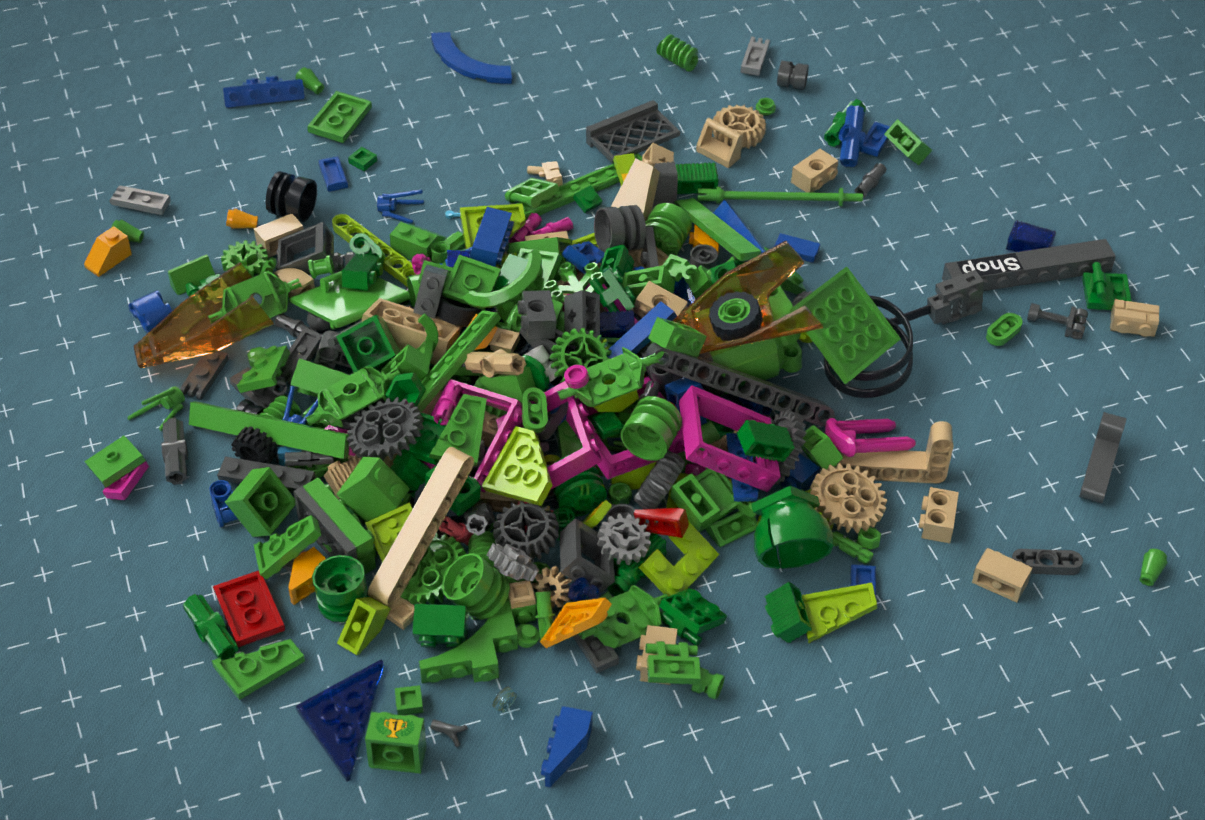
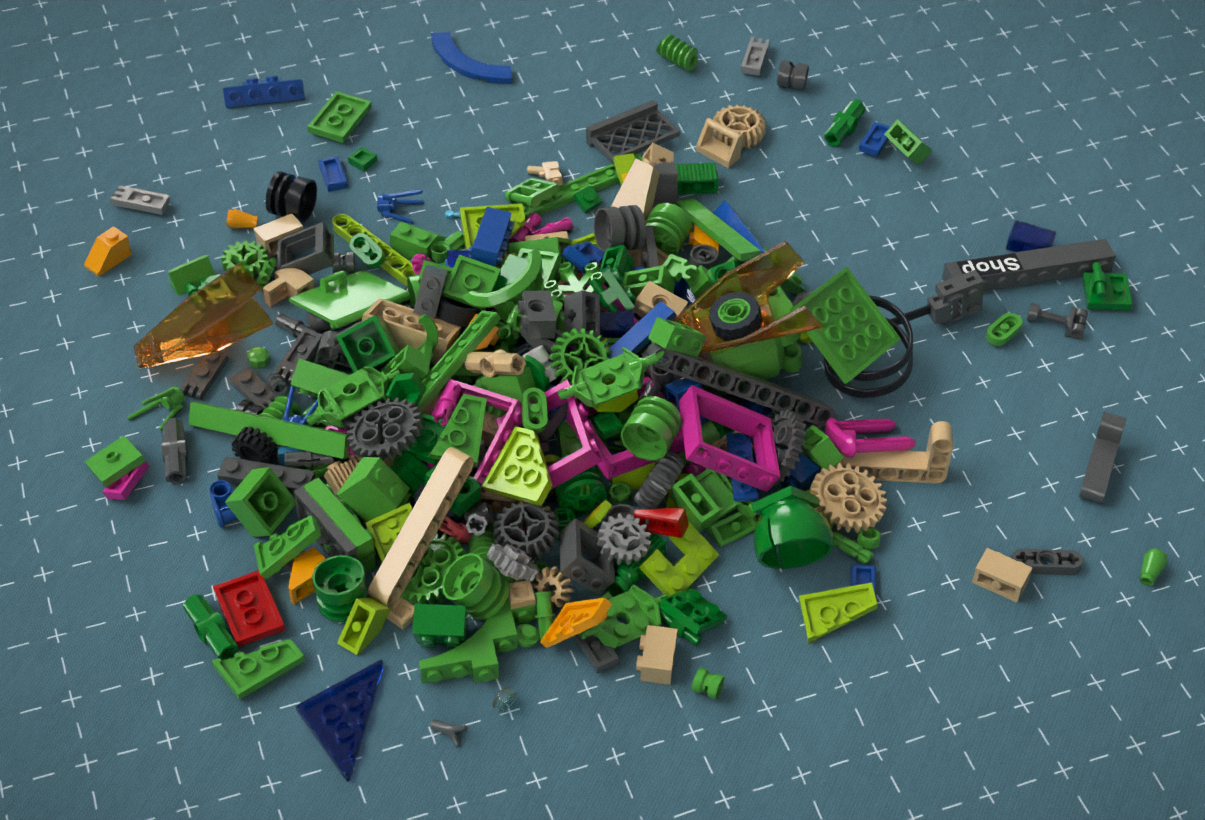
(132, 232): bright green cone -> none
(150, 310): blue cylinder -> none
(265, 370): bright green wing -> none
(267, 285): bright green plate -> none
(310, 80): bright green cone -> none
(321, 266): bright green bush -> none
(361, 272): green brick -> none
(395, 742): bright green brick -> none
(408, 700): bright green plate -> none
(505, 340): tan plate -> none
(569, 742): blue slope -> none
(576, 376): dark pink tile -> none
(581, 590): clear blue wheel -> none
(673, 669): bright green plate -> none
(719, 195): bright green bar -> none
(765, 440): green brick -> none
(766, 106): bright green plate -> none
(787, 612): green brick -> none
(806, 249): blue tile -> none
(814, 171): tan brick -> none
(852, 136): blue piece -> none
(871, 179): dark grey pin -> none
(939, 515): tan brick -> none
(1134, 318): tan brick -> none

